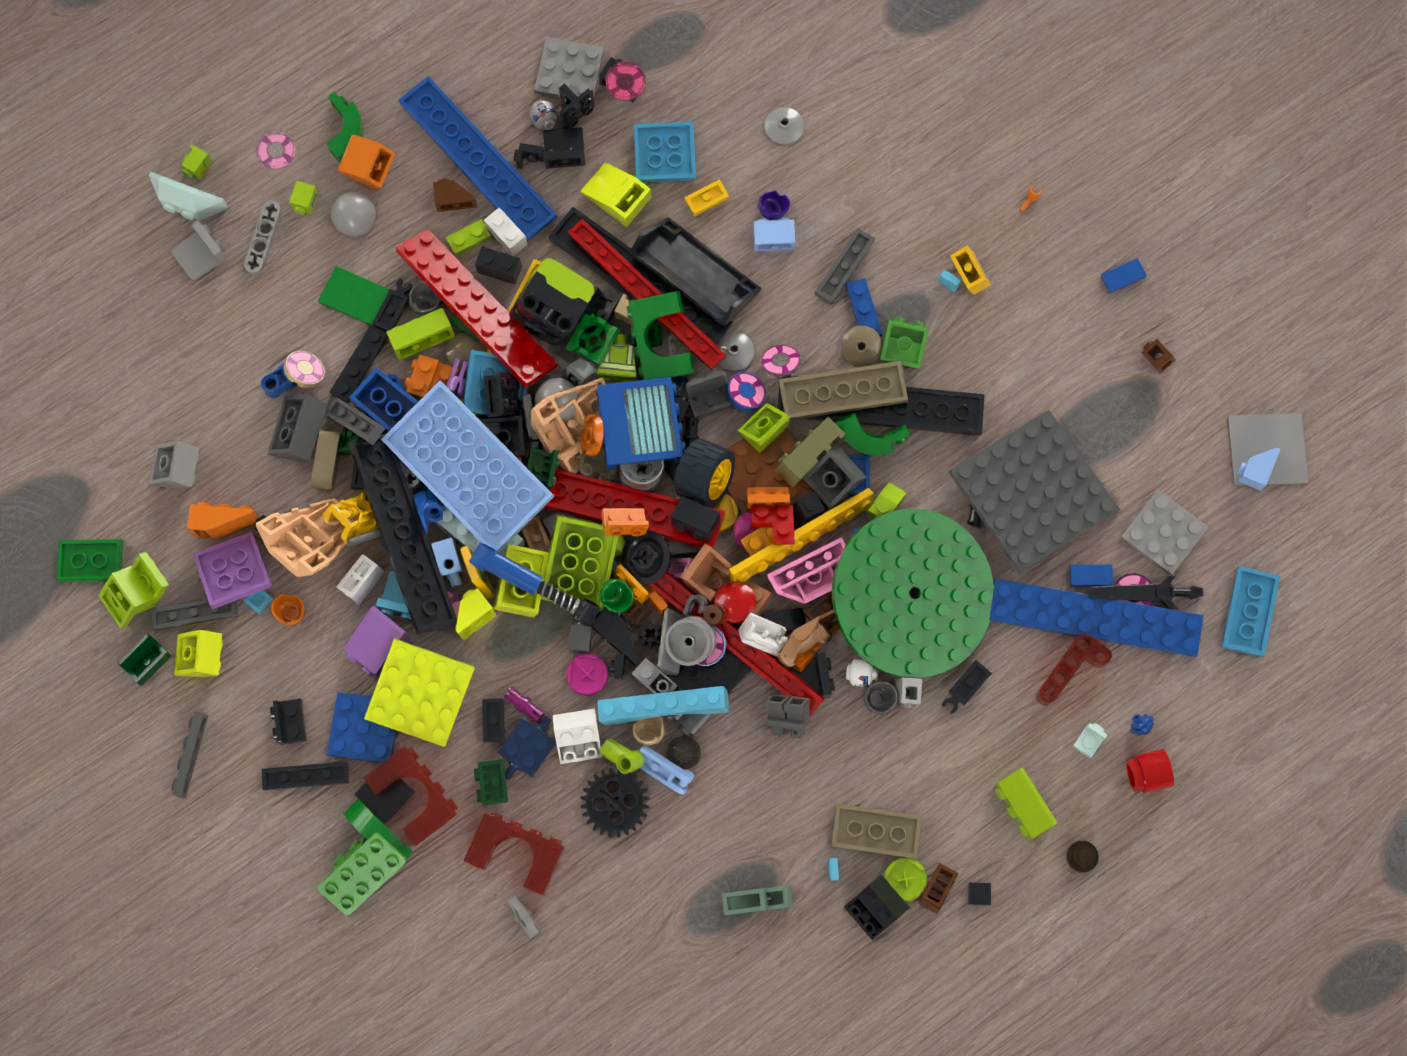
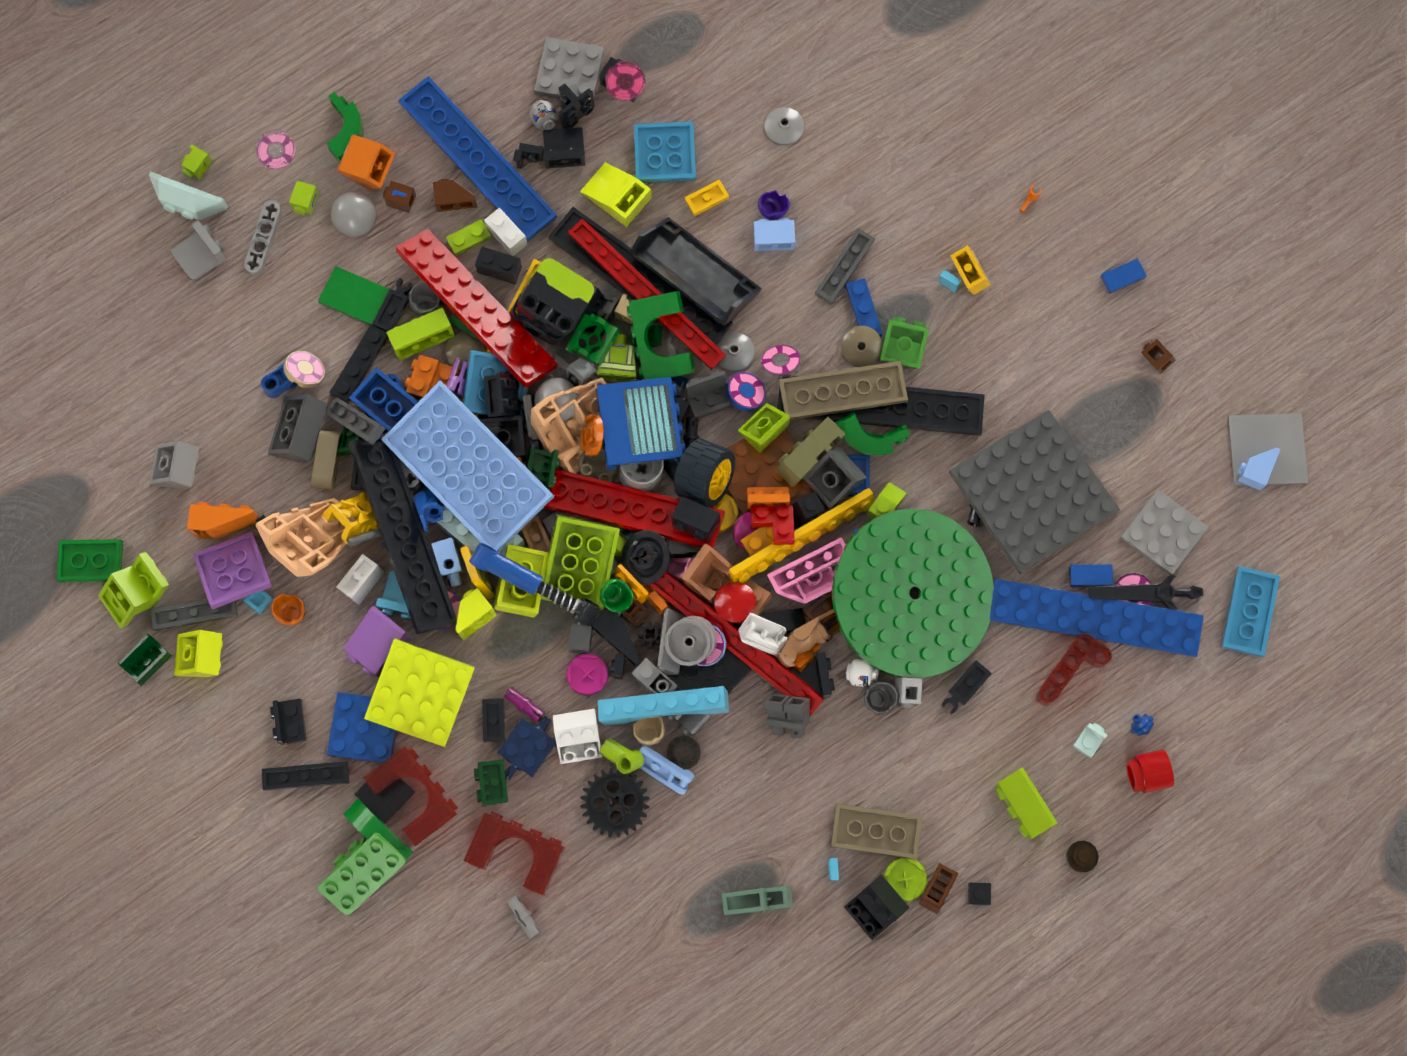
(187, 763): dark grey plate -> none
(399, 196): none -> reddish brown brick
(624, 521): orange bracket -> none
(712, 613): leg -> none

